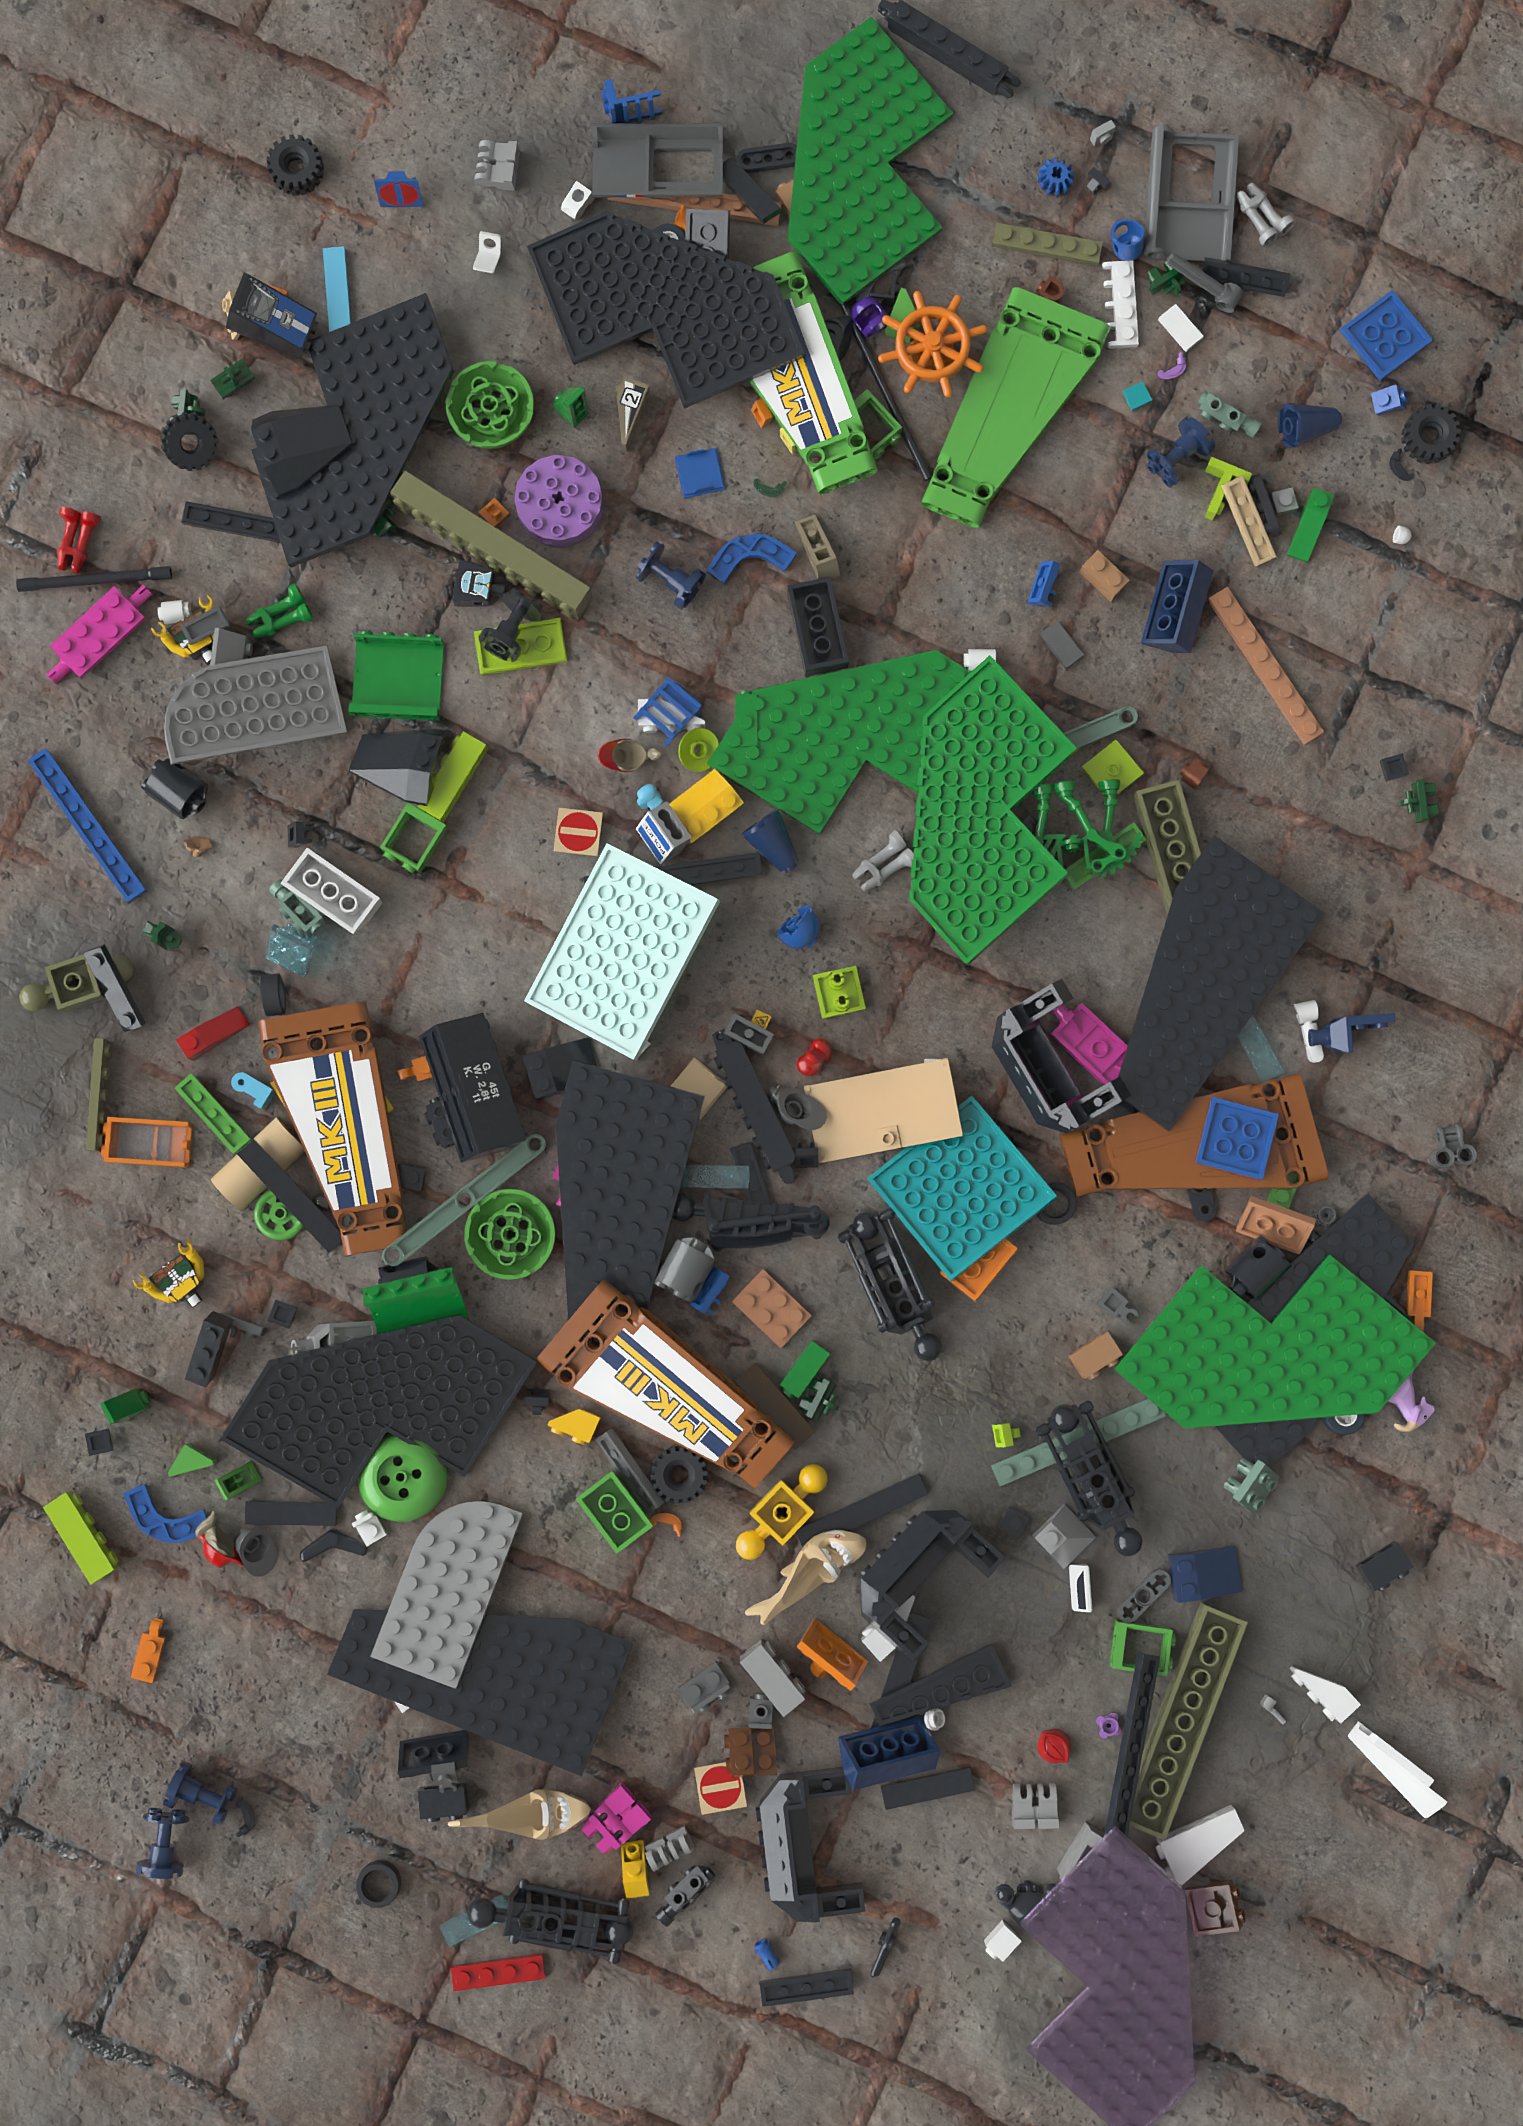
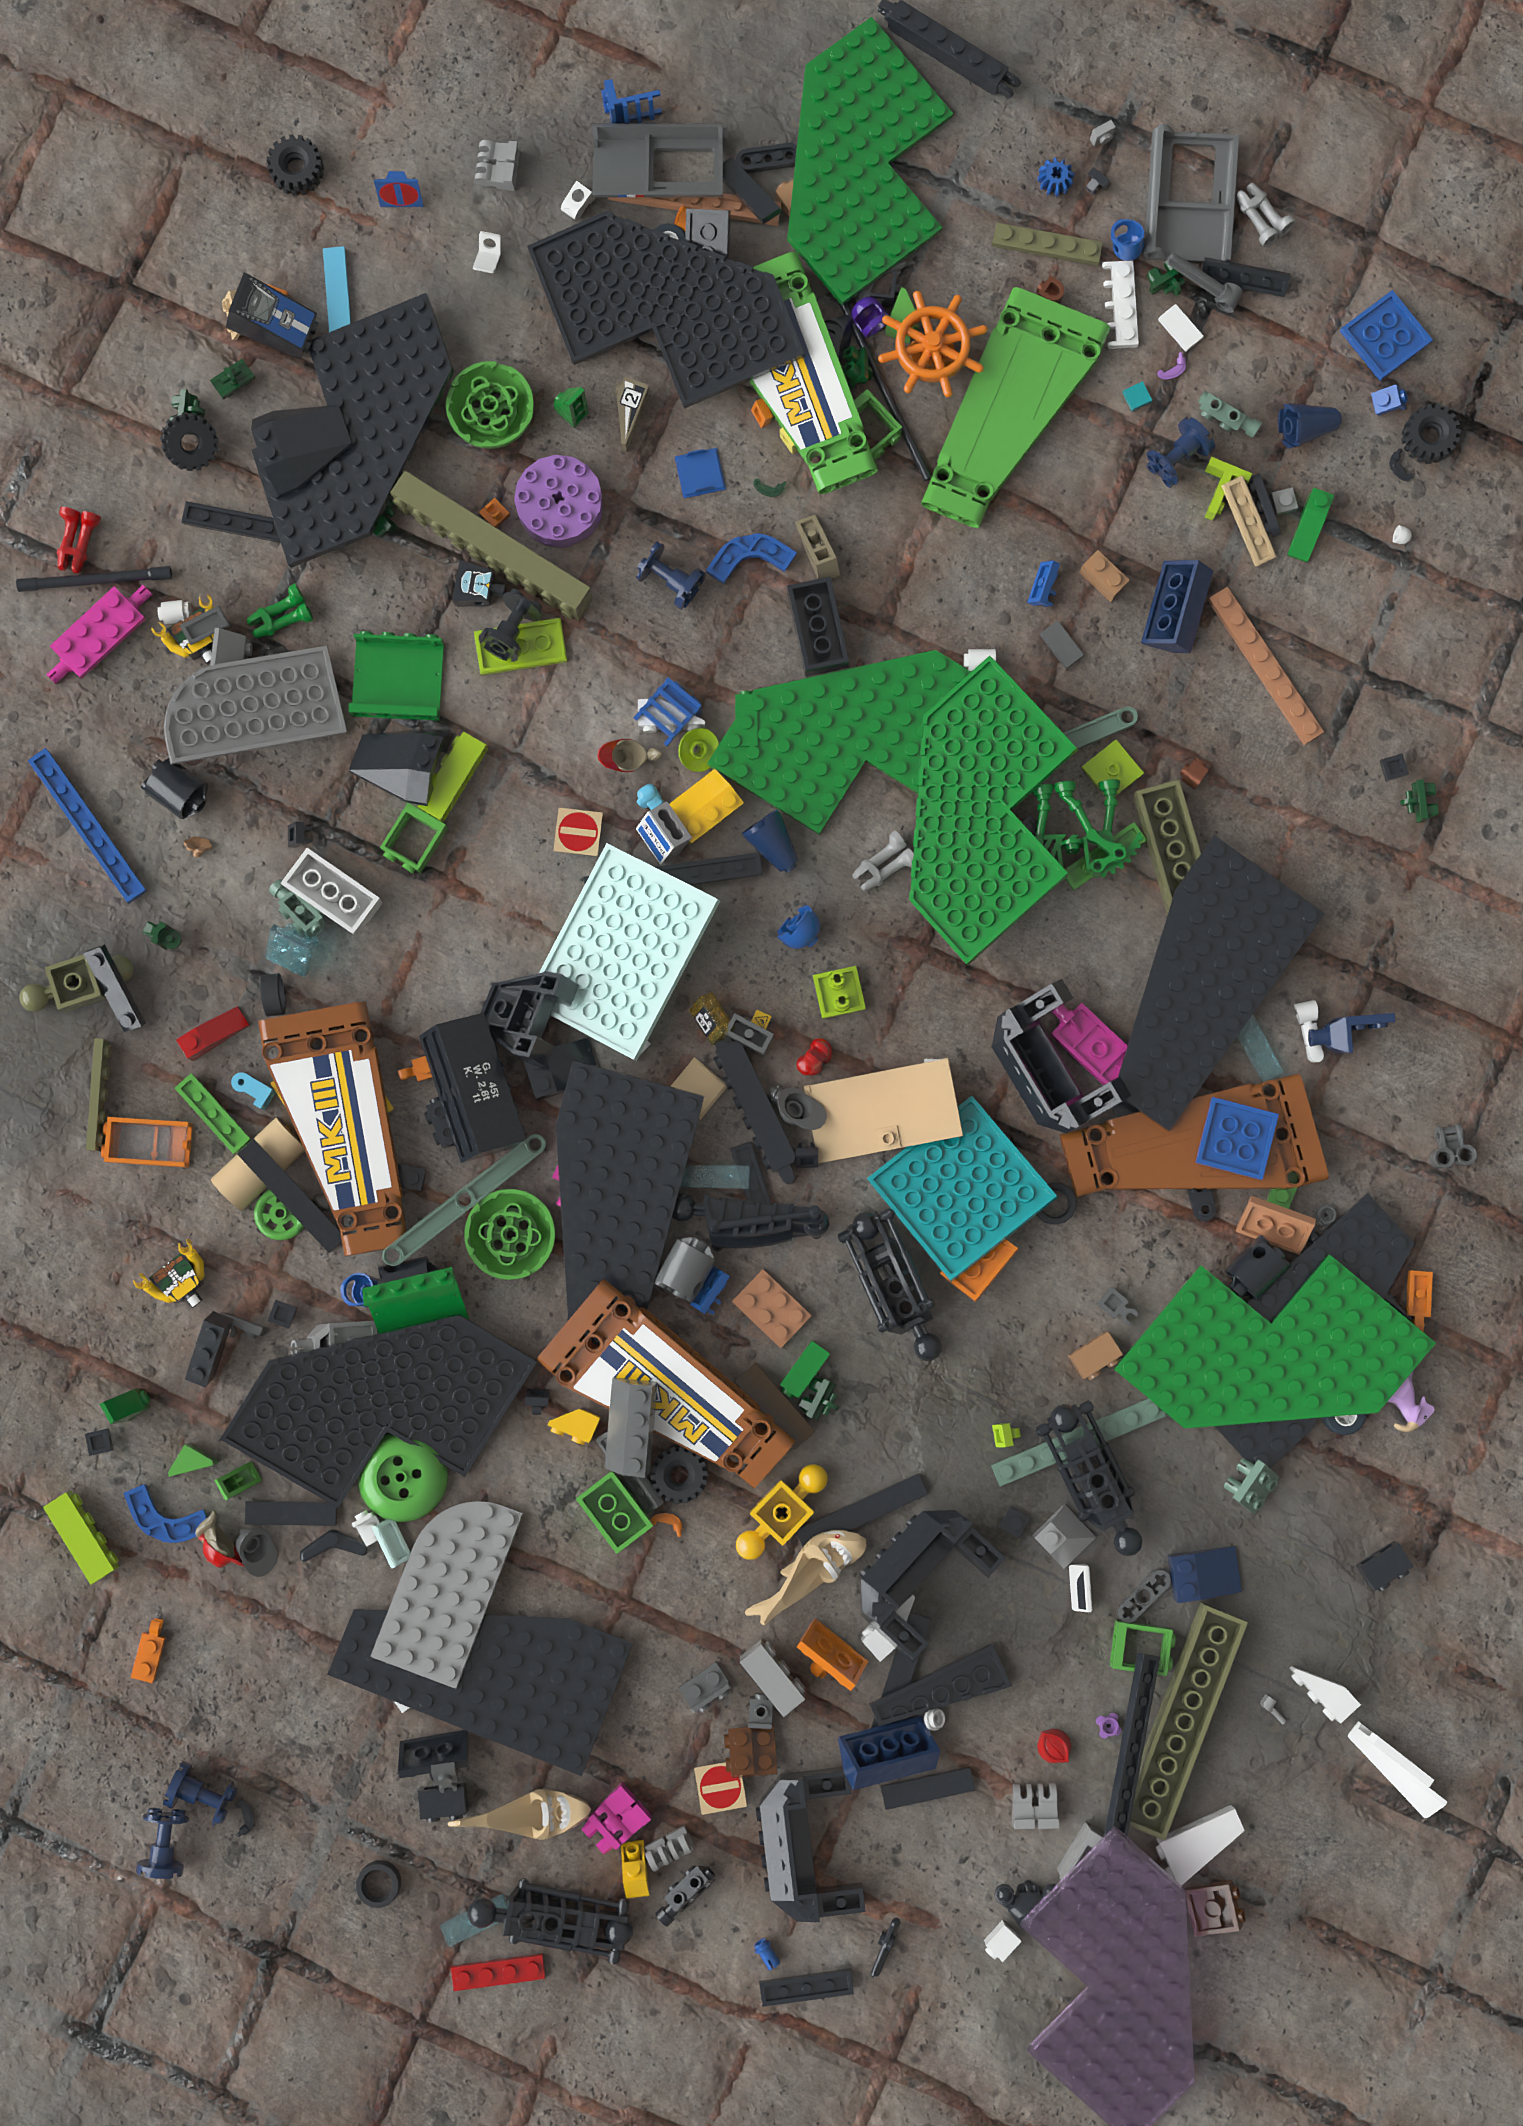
(361, 1281): none -> blue helmet
(391, 1542): none -> light aqua tile
(521, 1009): none -> black wedge
(631, 1427): none -> slope
(711, 1018): none -> clear yellow piece
(857, 366): none -> dark green hips

